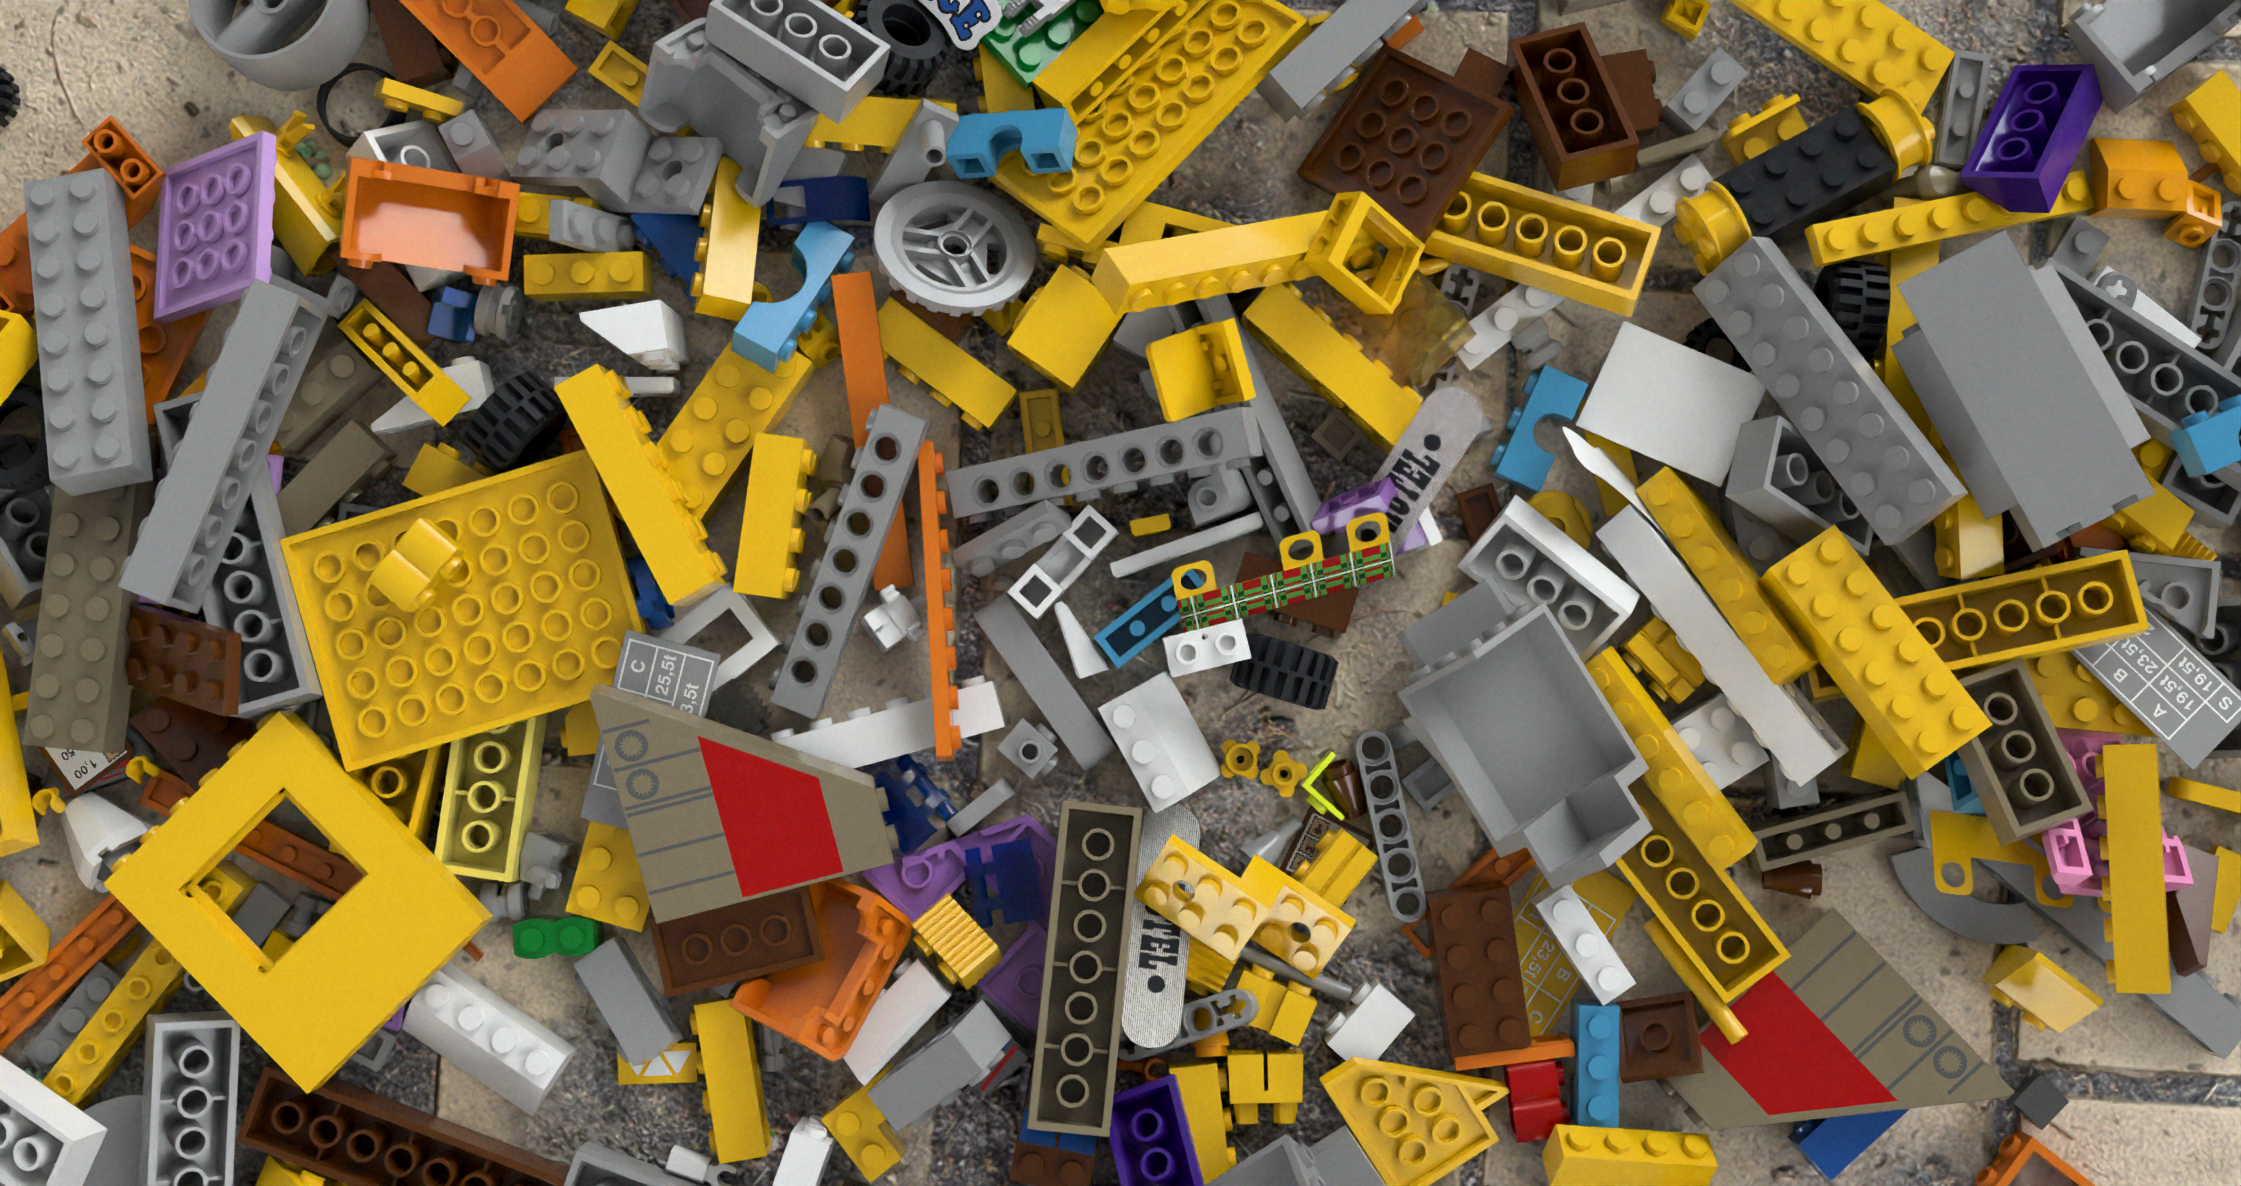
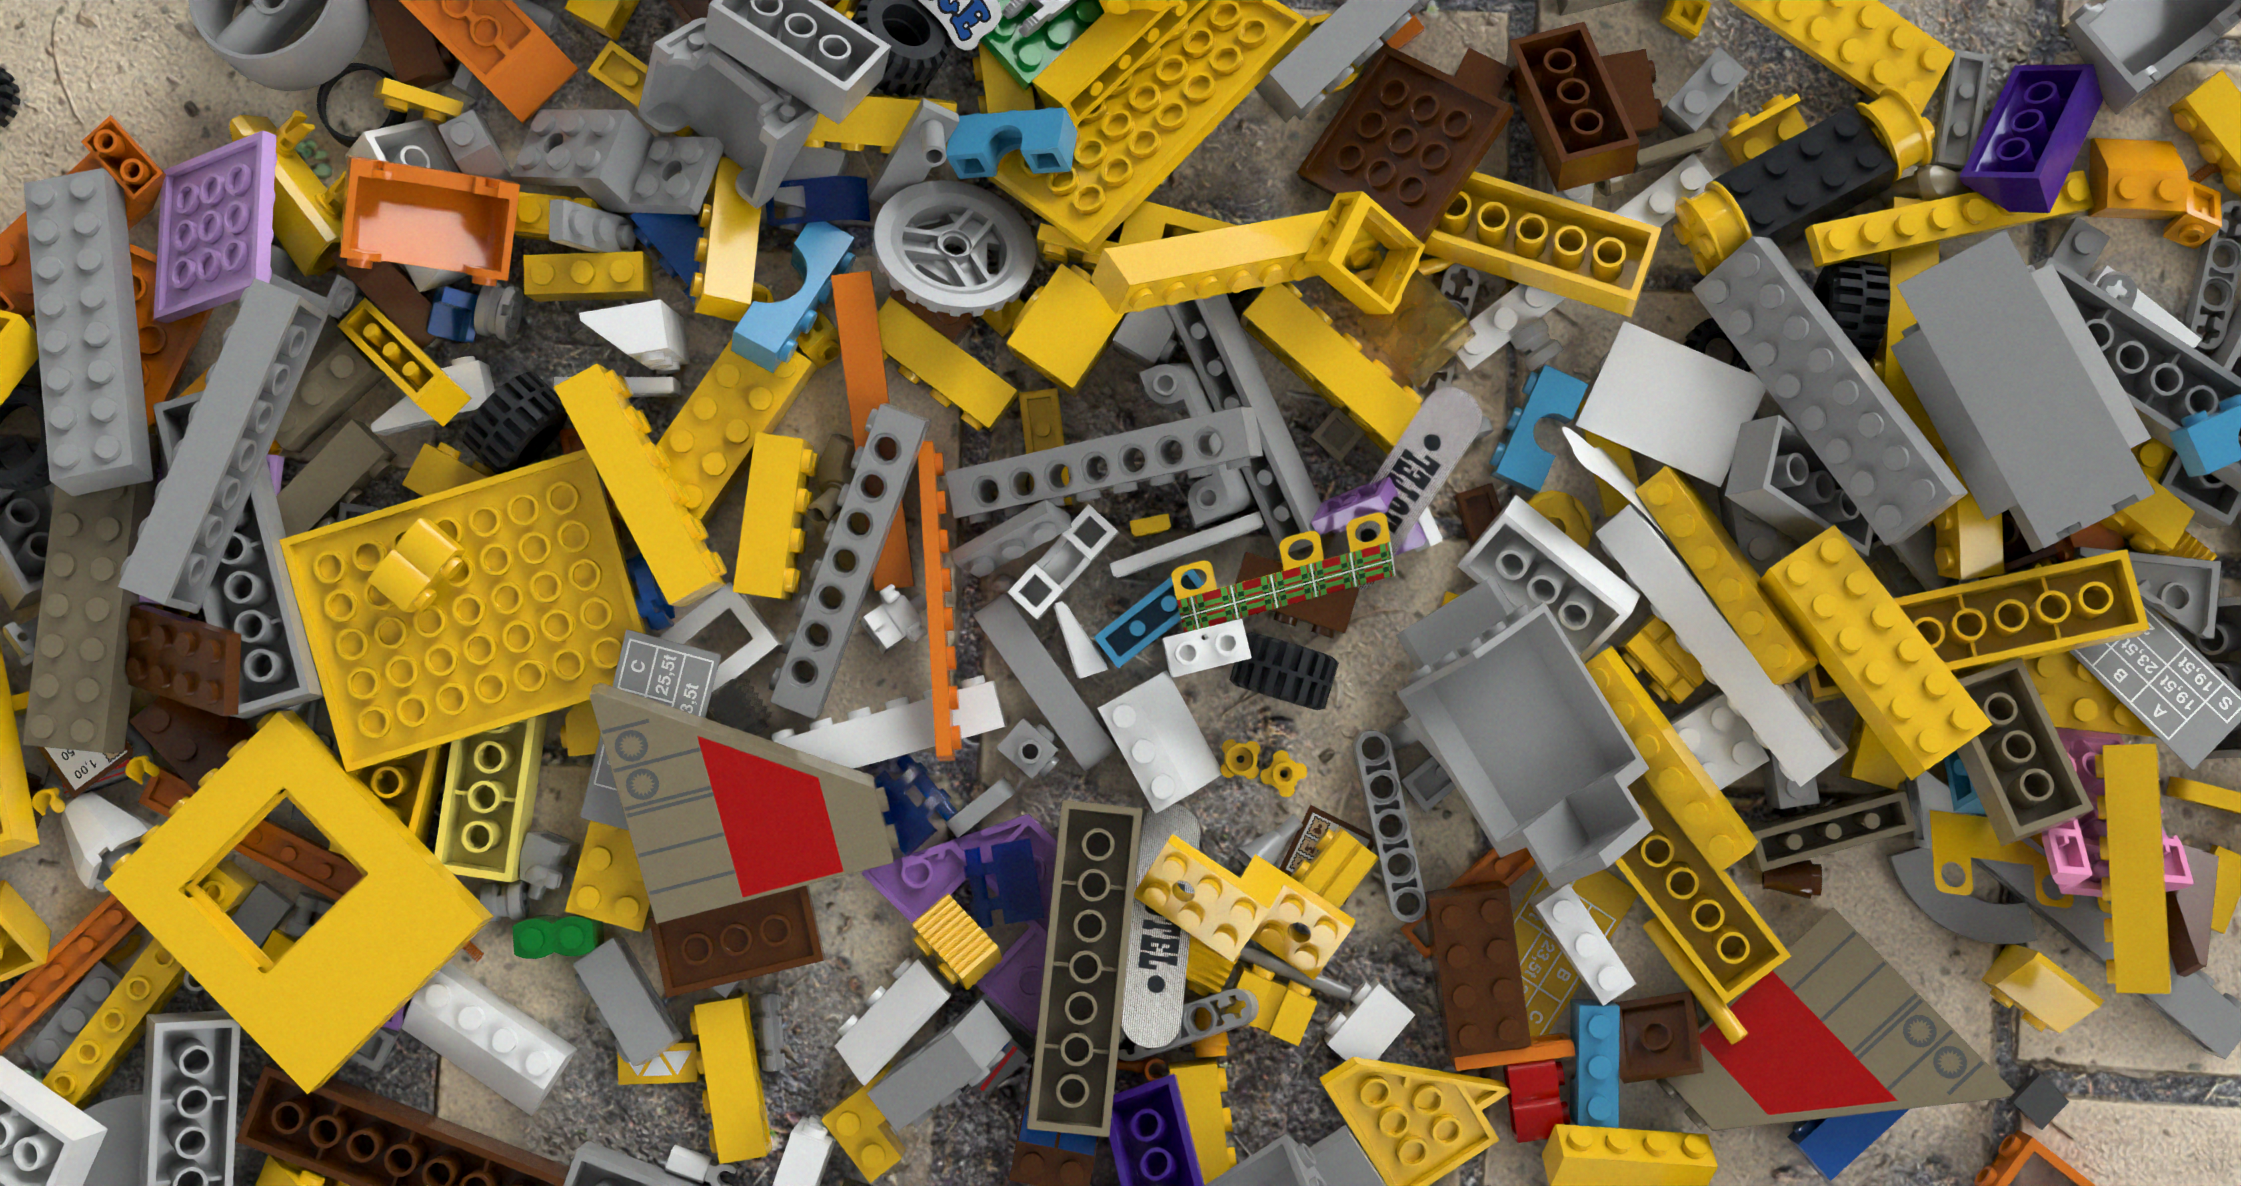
(830, 999): orange windscreen -> none
(1200, 369): yellow bracket -> none
(1283, 1082): yellow hips -> none
(1316, 799): neon yellow bracket -> none
(1345, 787): reddish brown cone -> none

